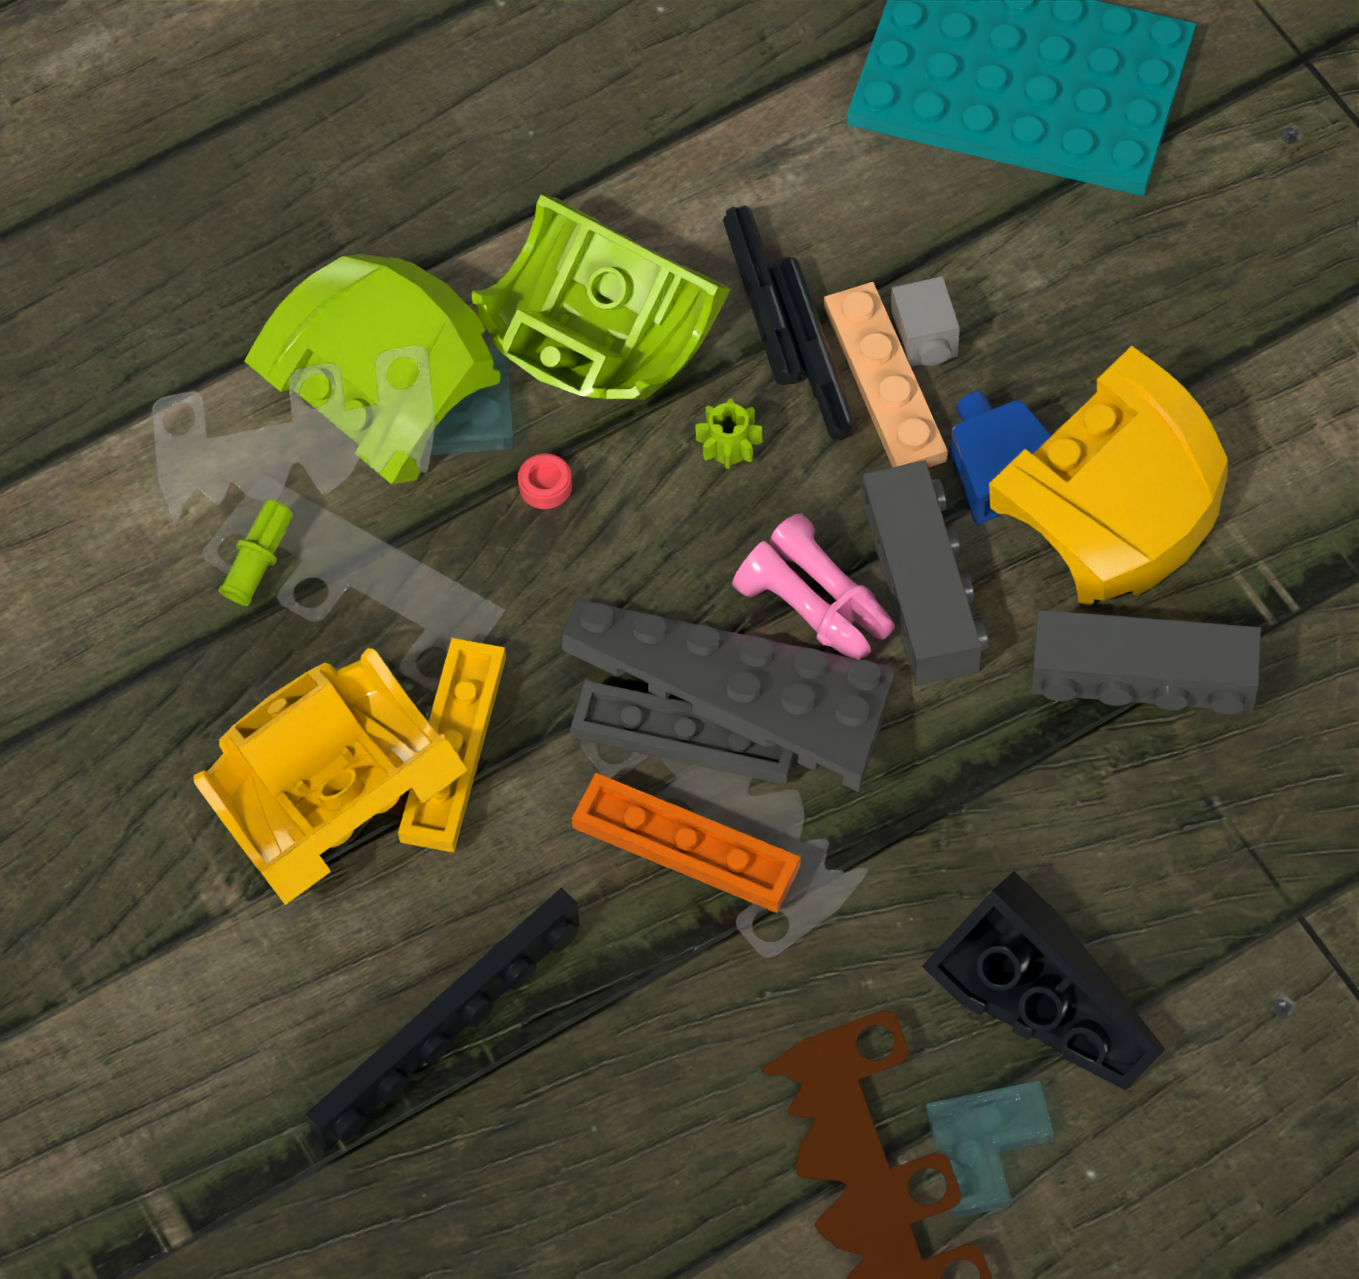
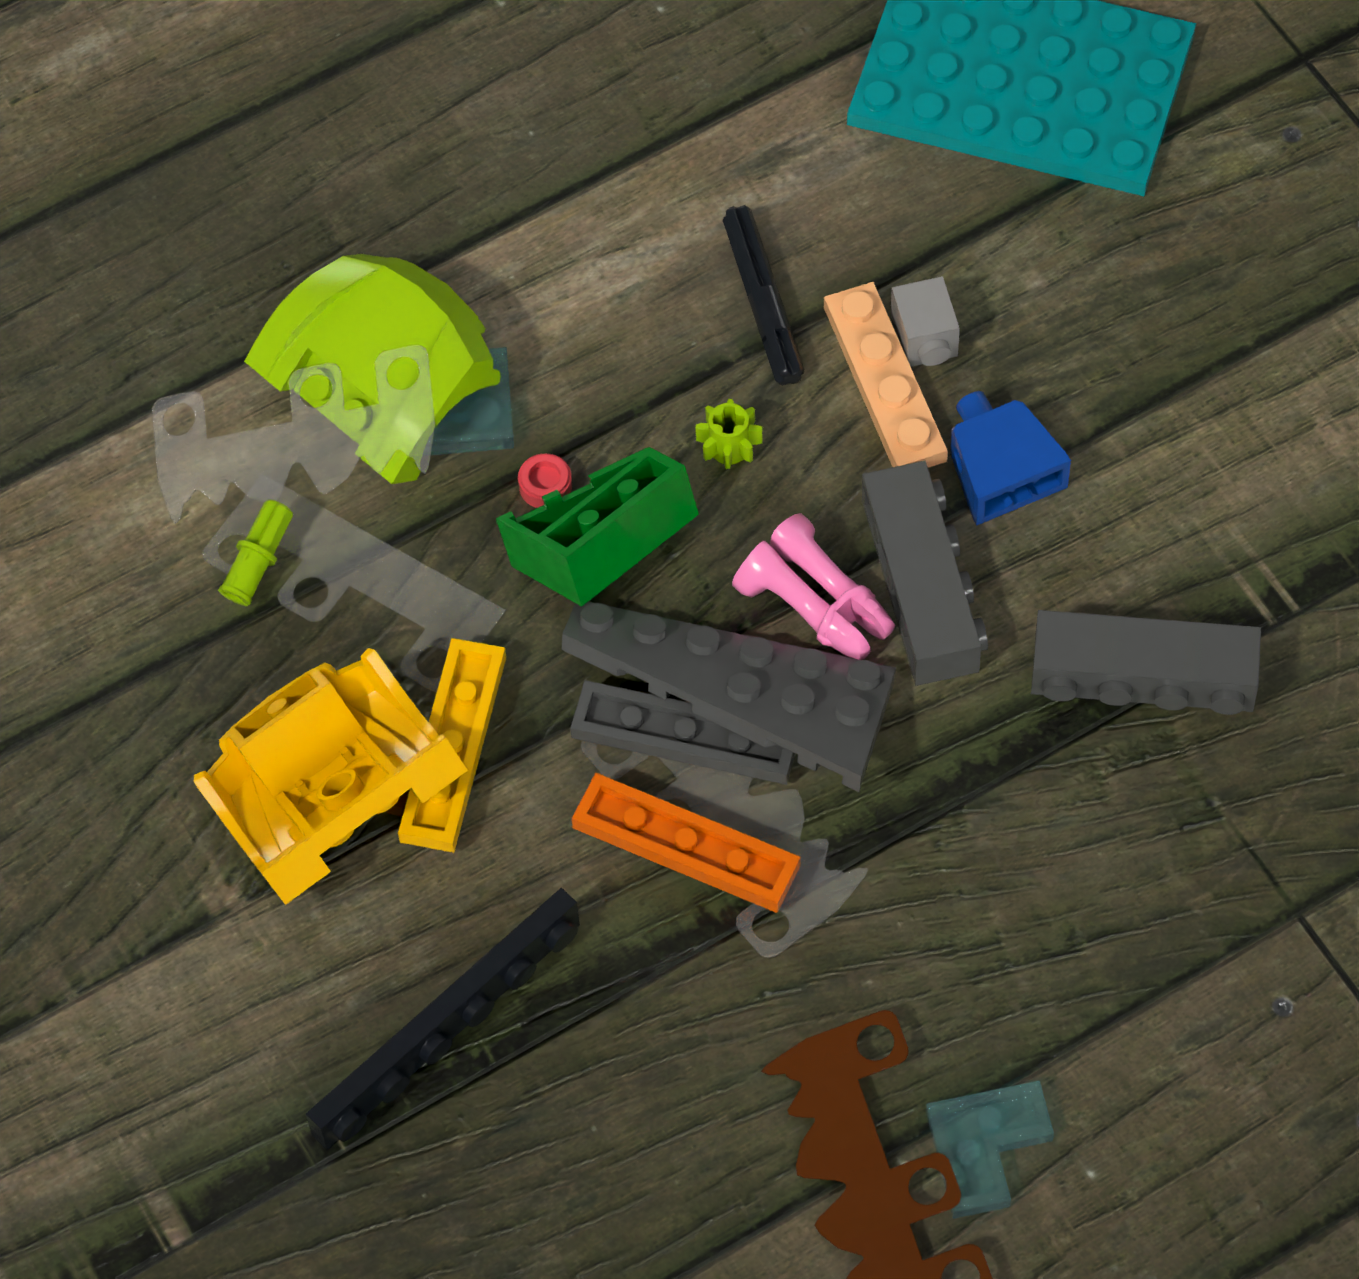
(597, 308): lime piece -> none
(601, 529): none -> green wedge
(814, 349): black axle -> none
(1036, 975): black wedge -> none
(1122, 482): yellow piece -> none

